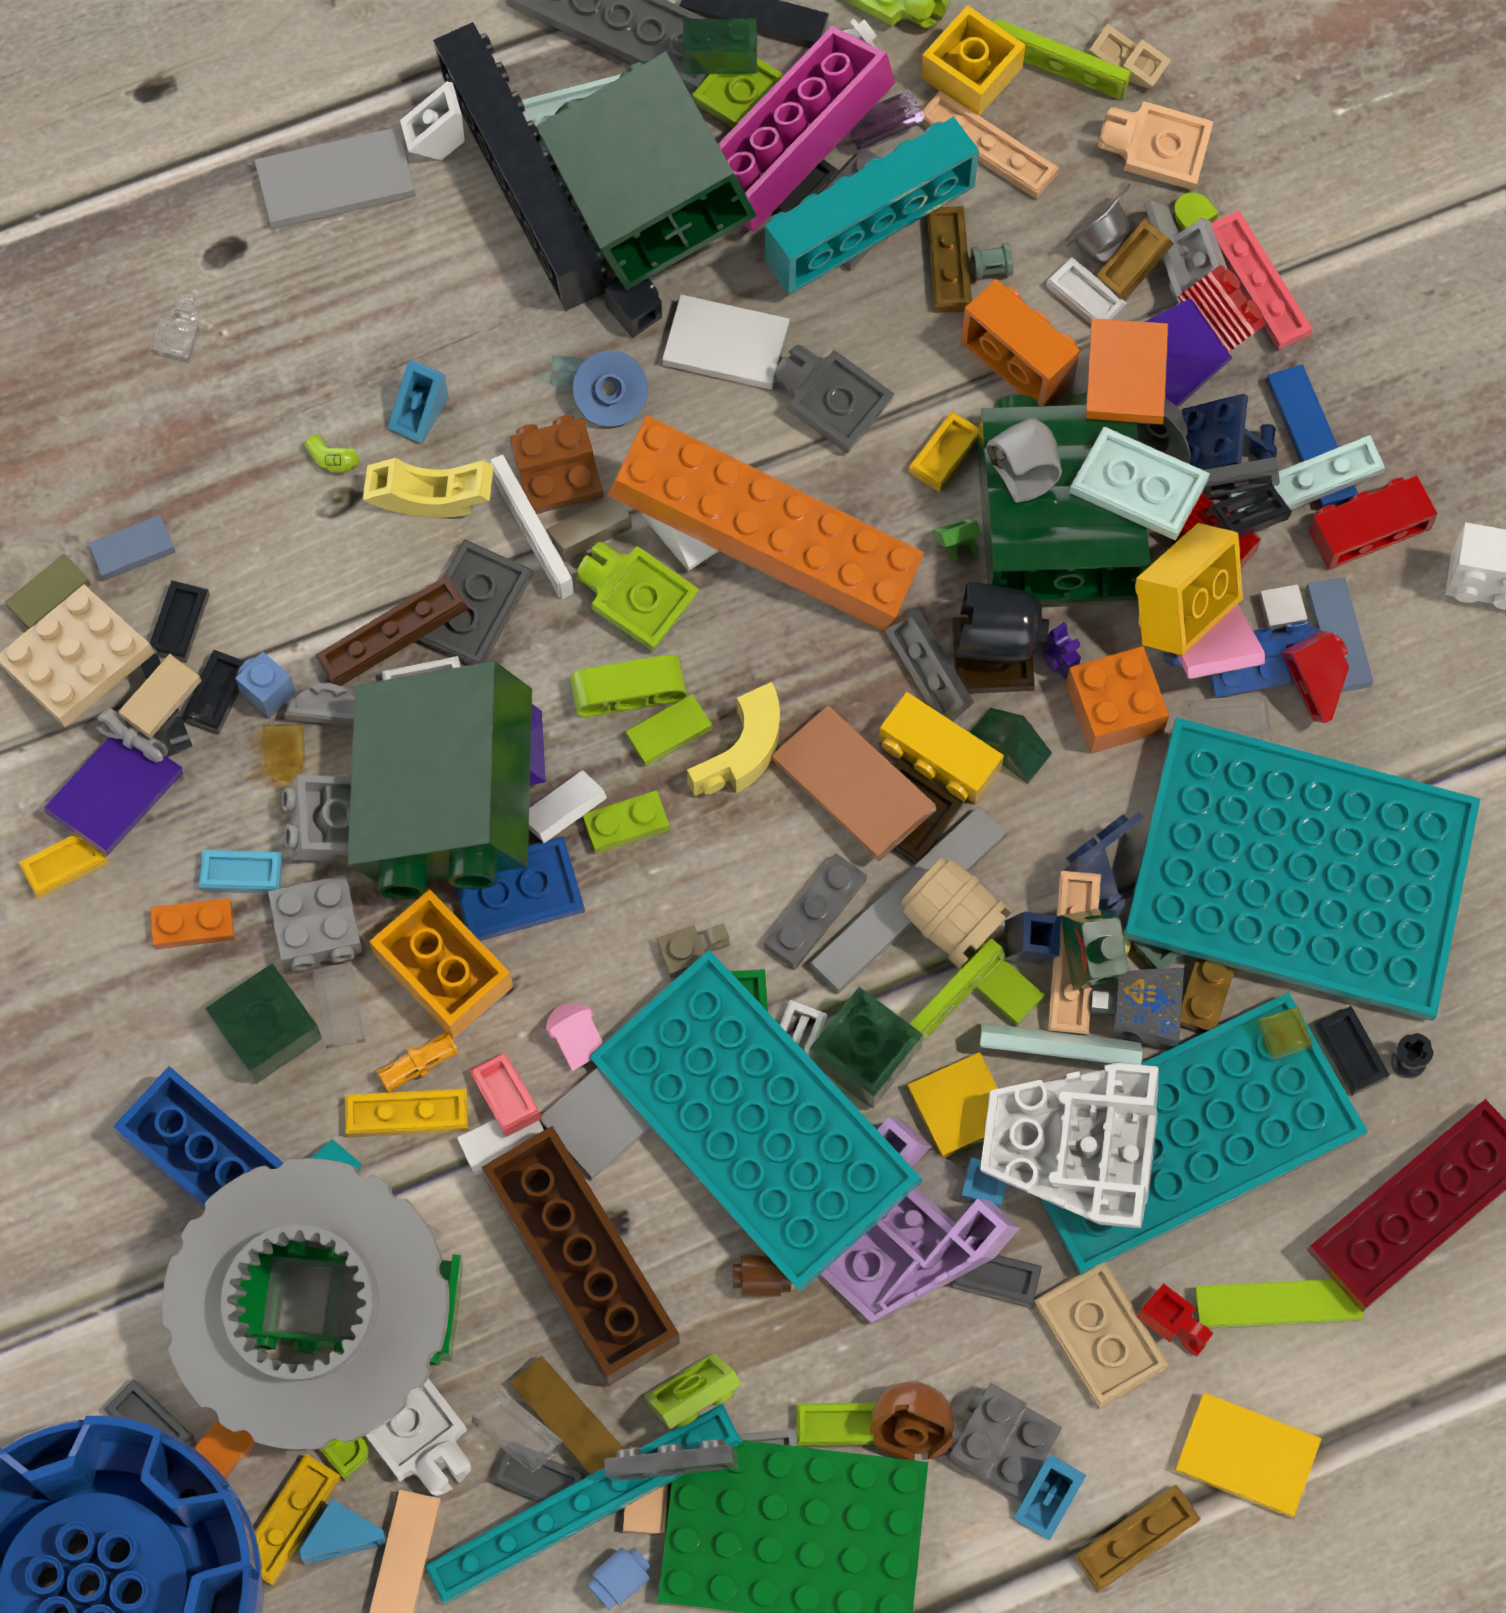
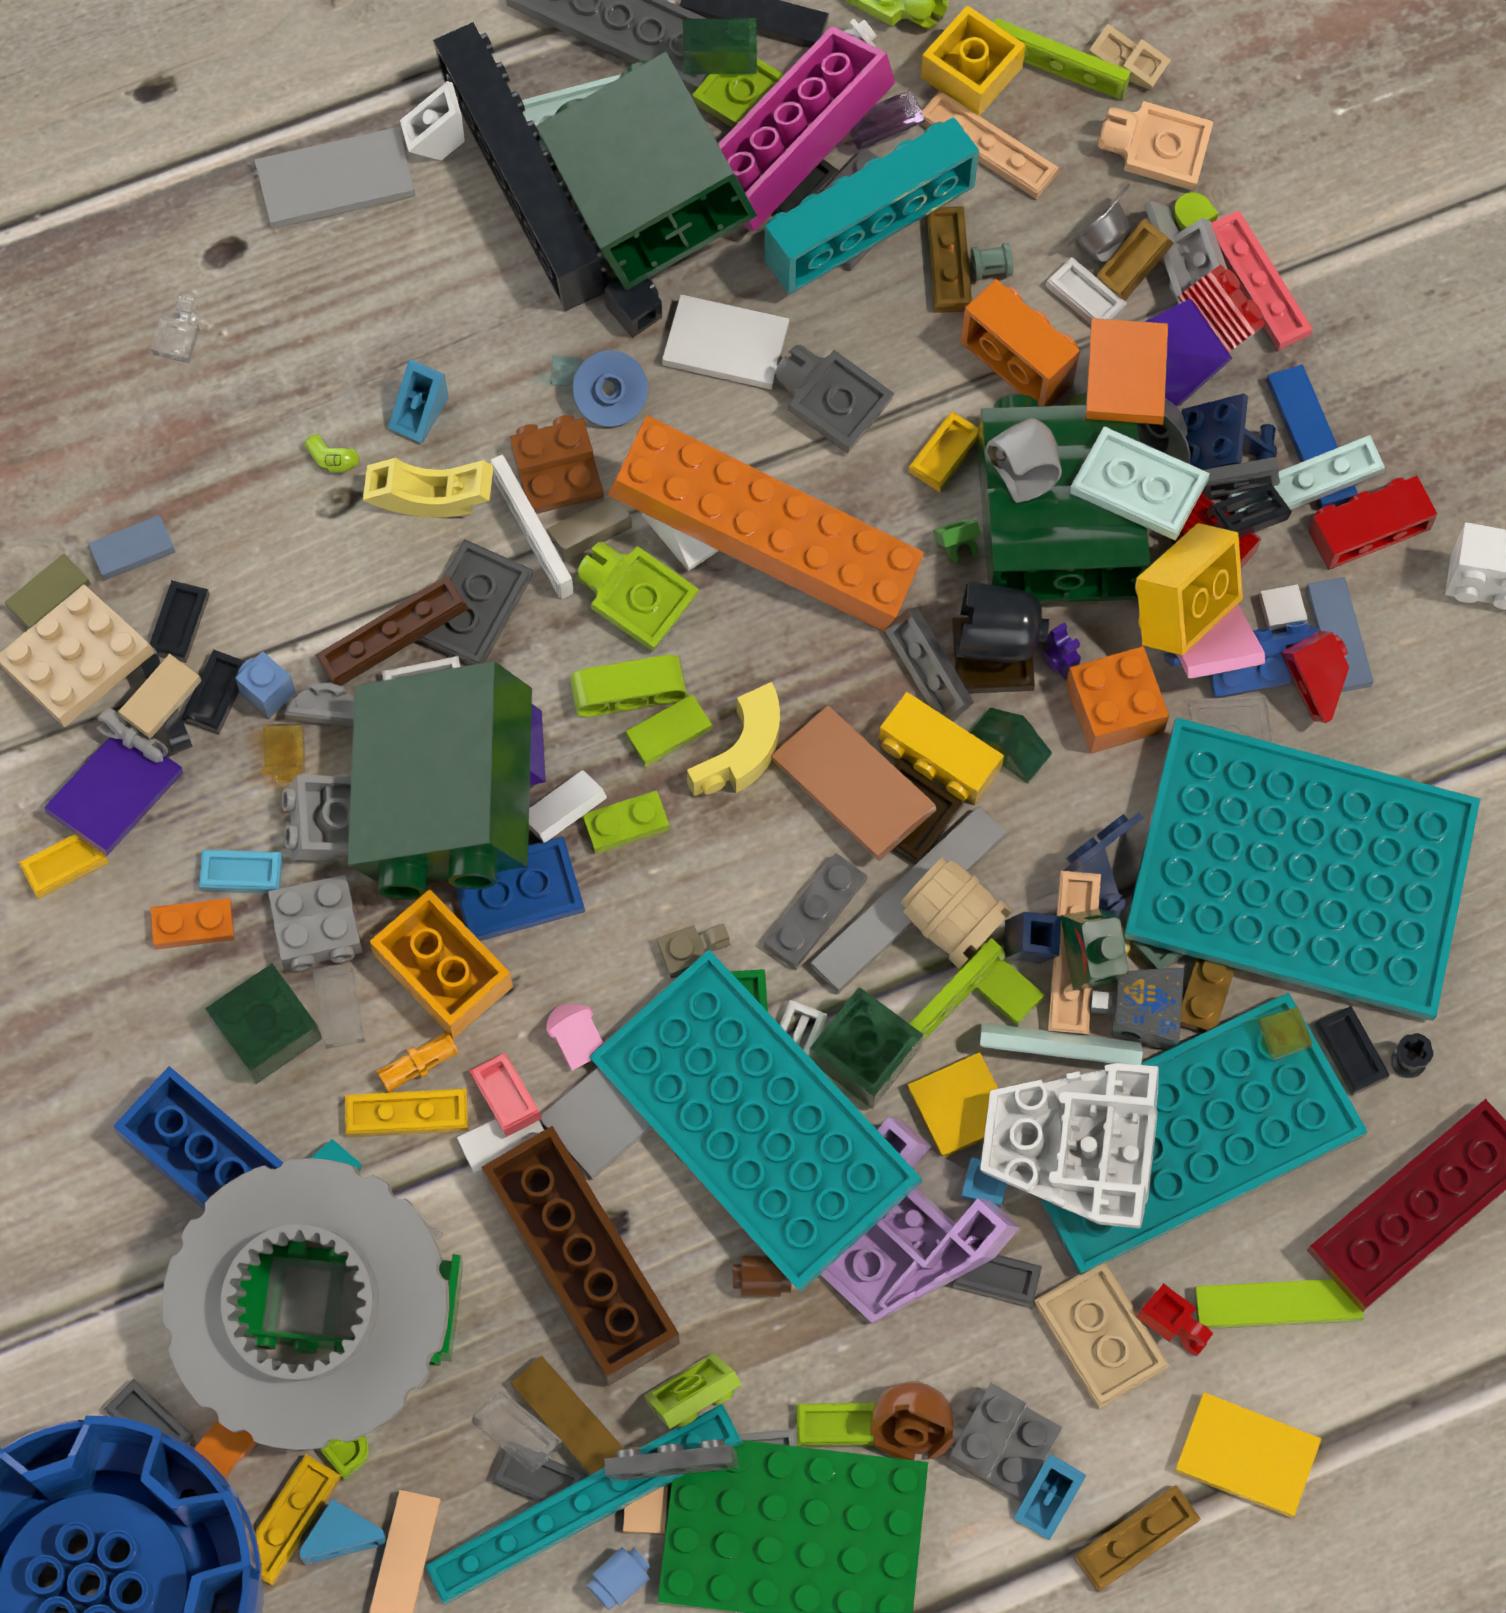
(423, 1441): white plate -> none

